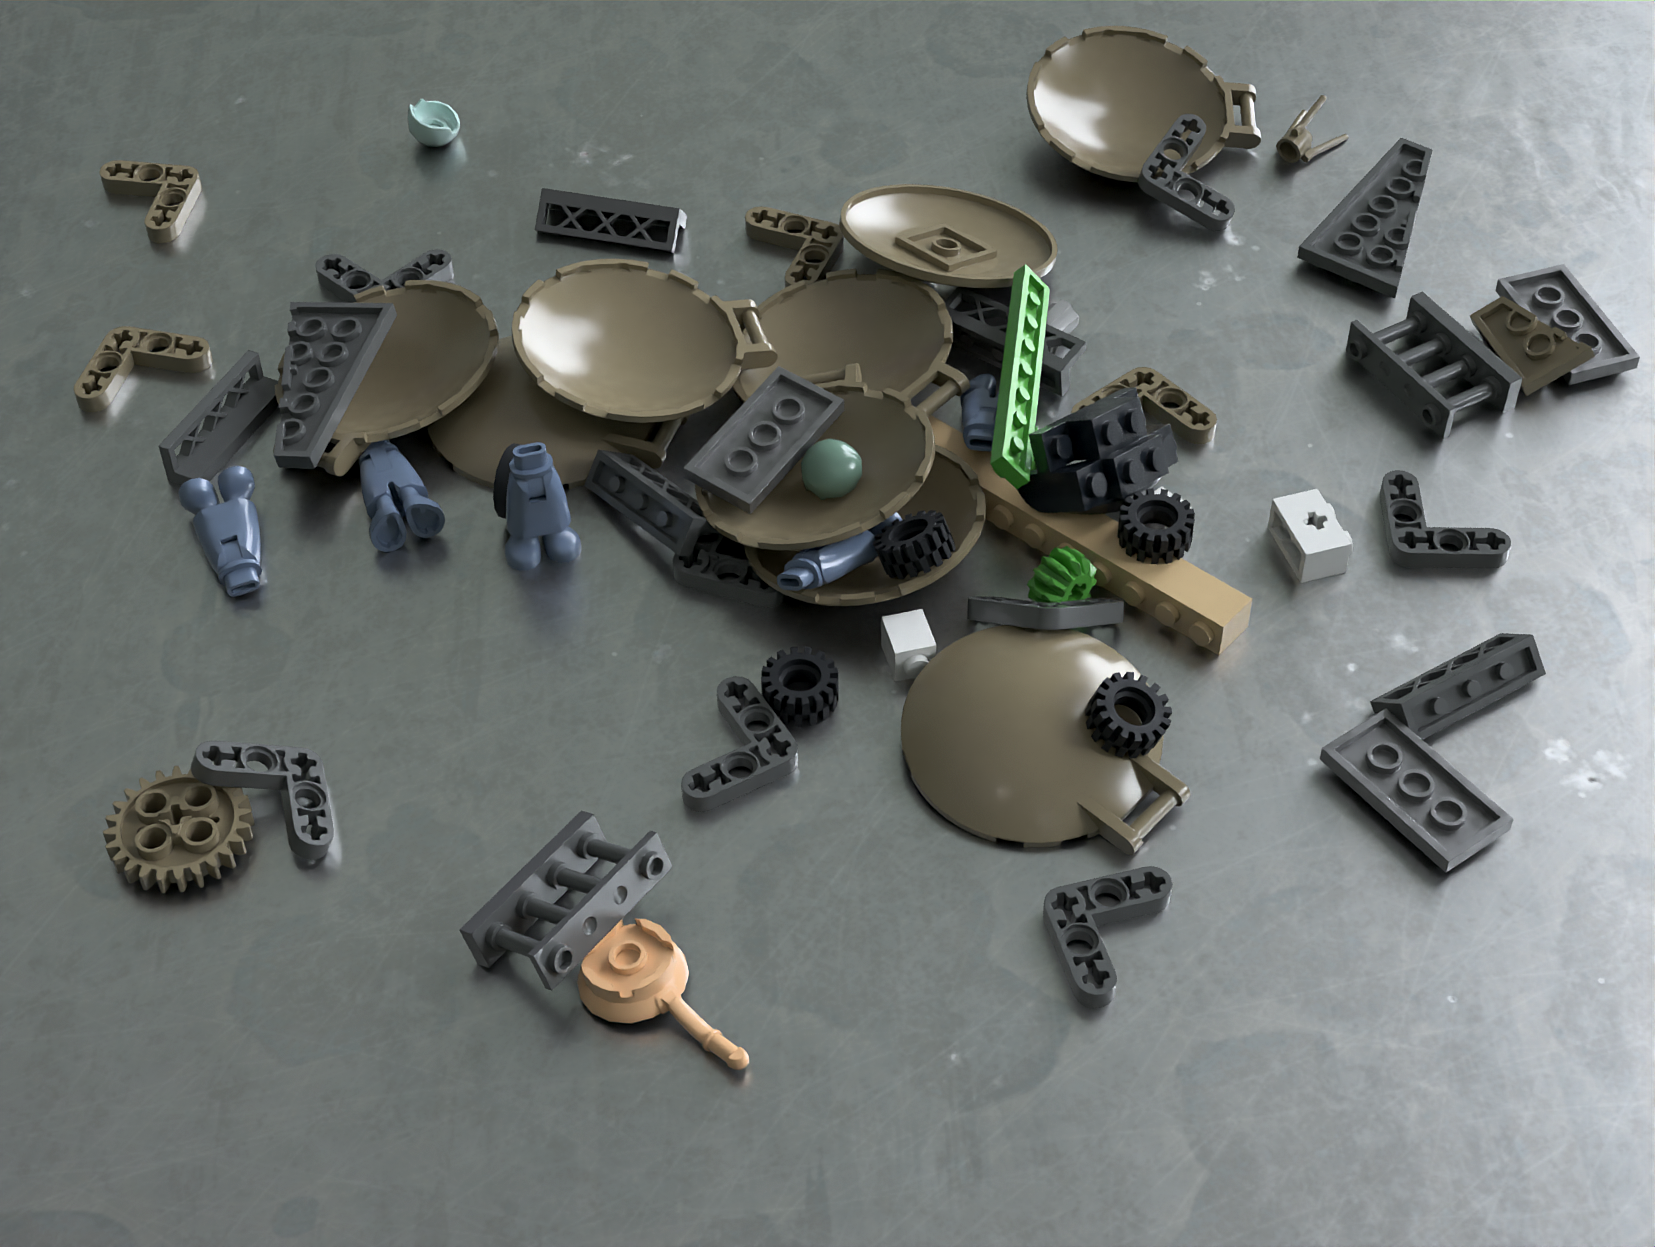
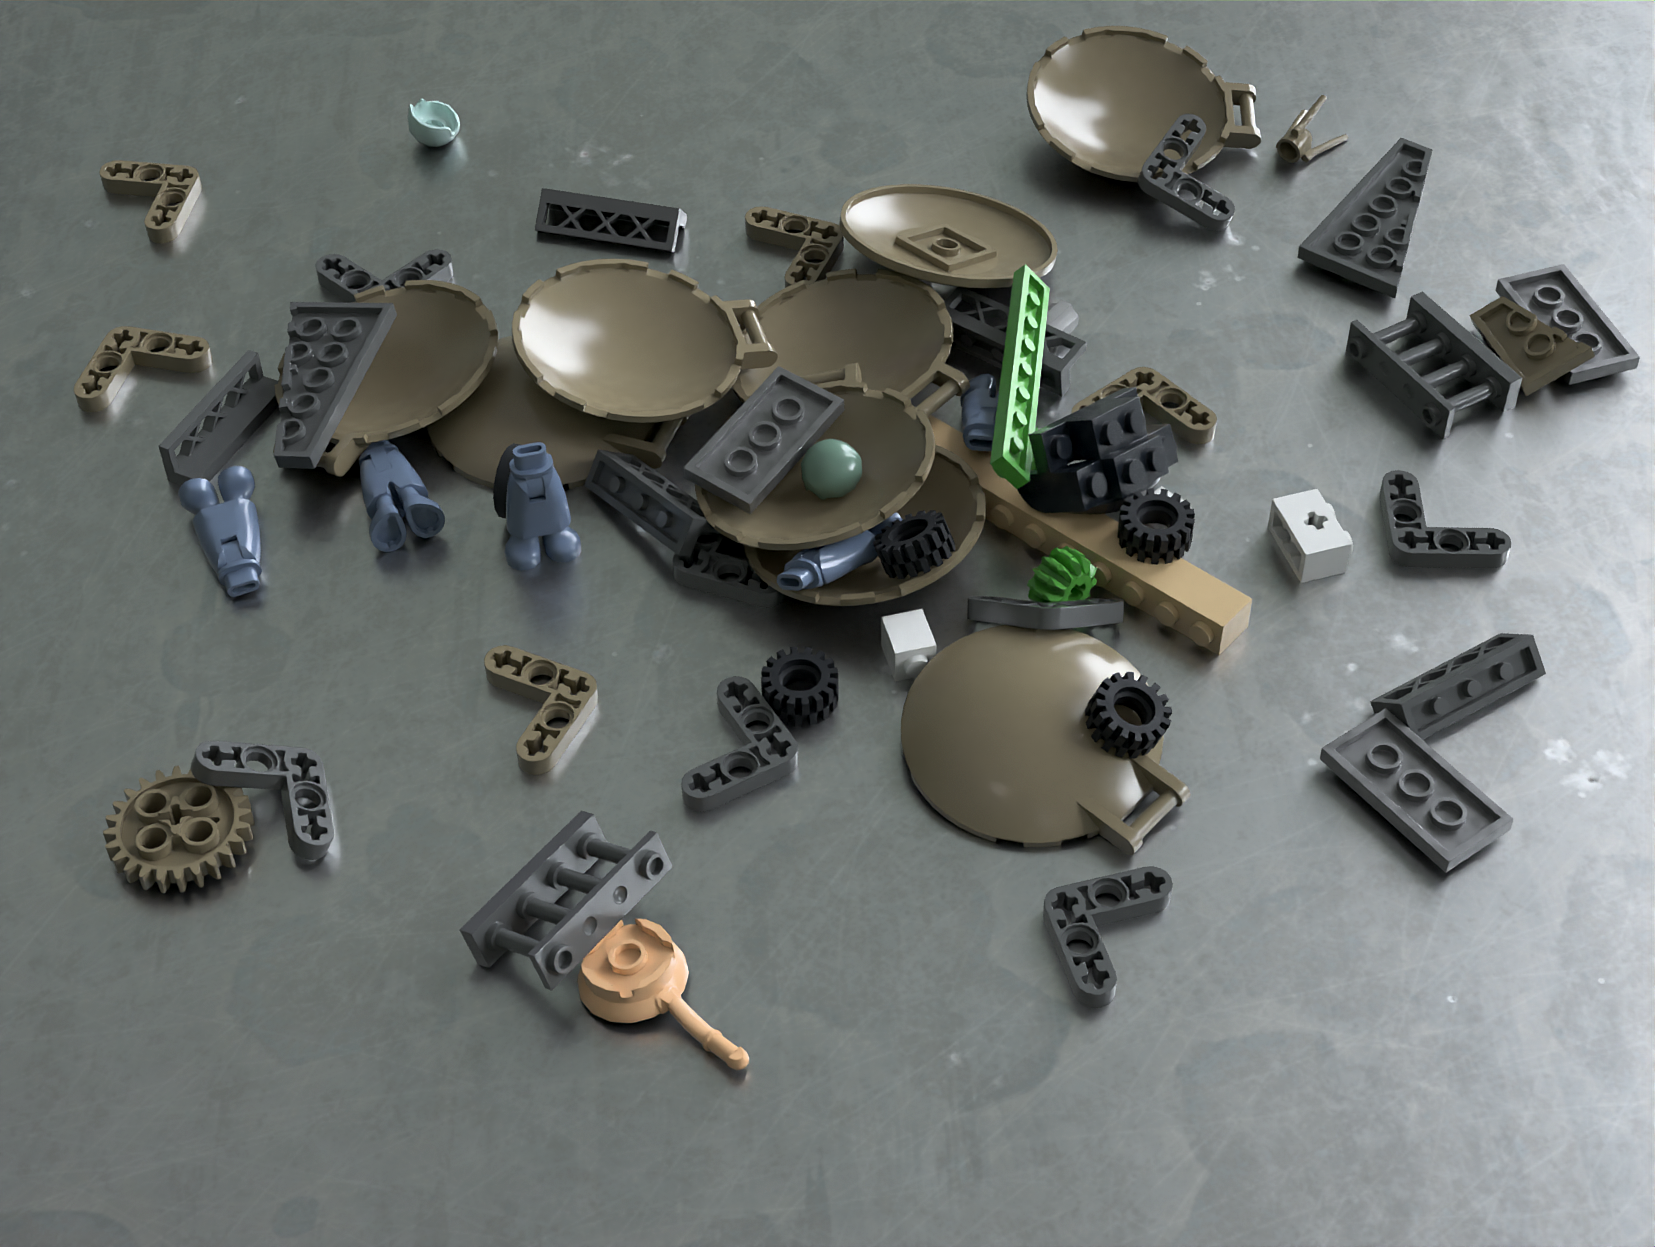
(555, 698): none -> dark tan beam

